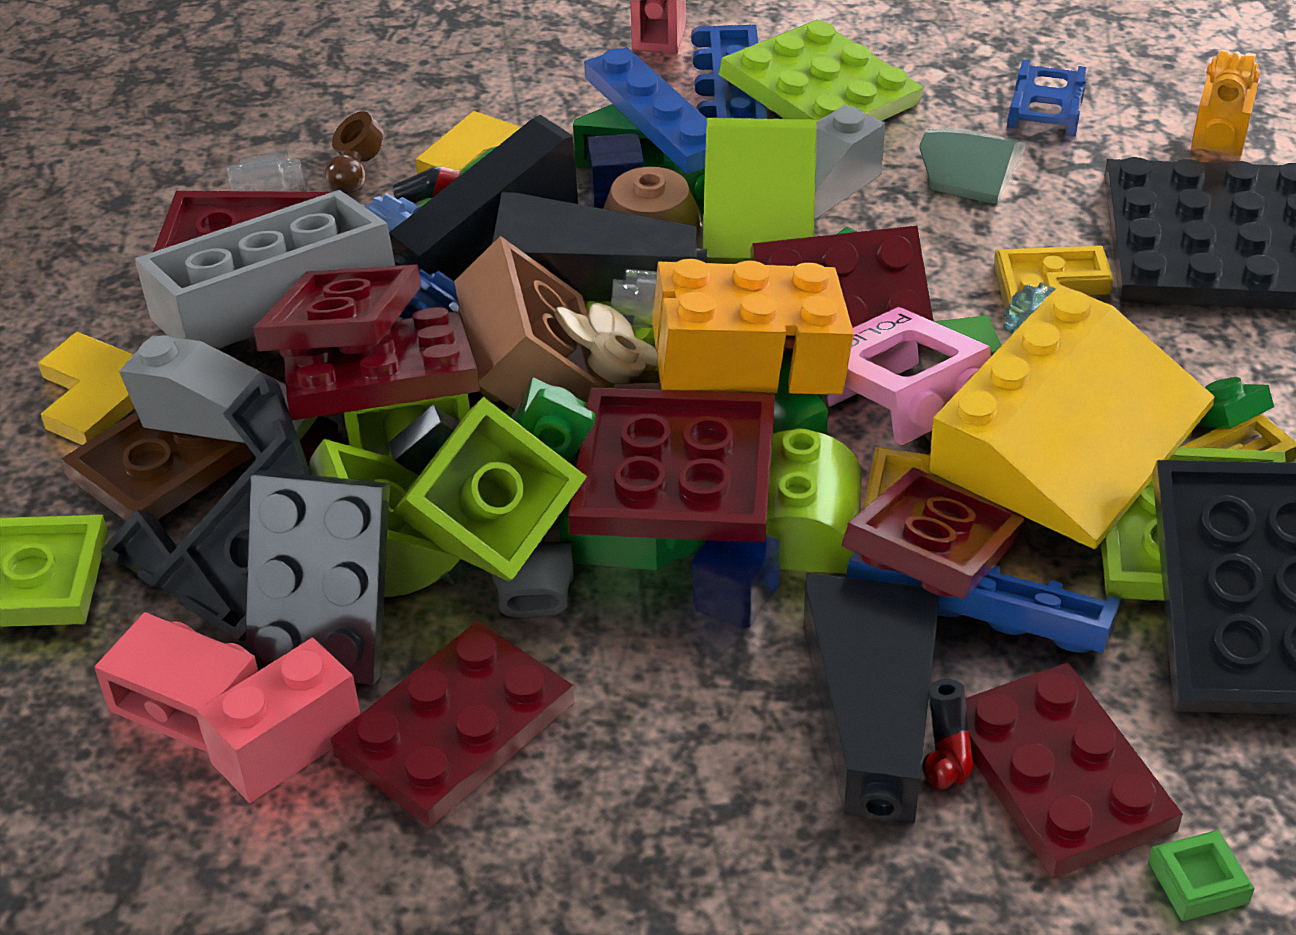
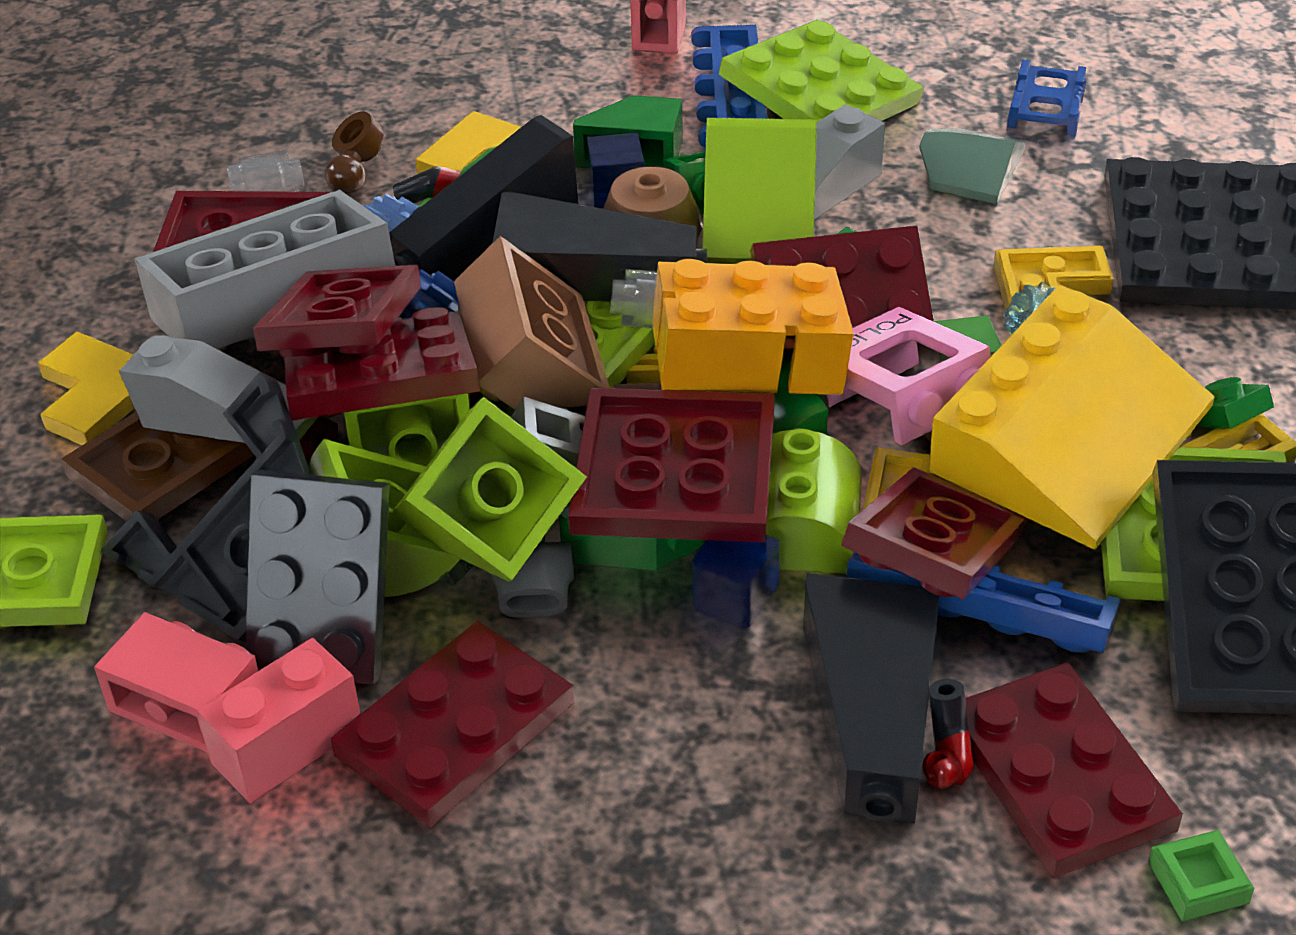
(422, 439): black tile -> none
(555, 417): green bracket -> none
(610, 337): tan plate -> none
(651, 106): blue plate -> none
(1226, 103): light orange brick -> none

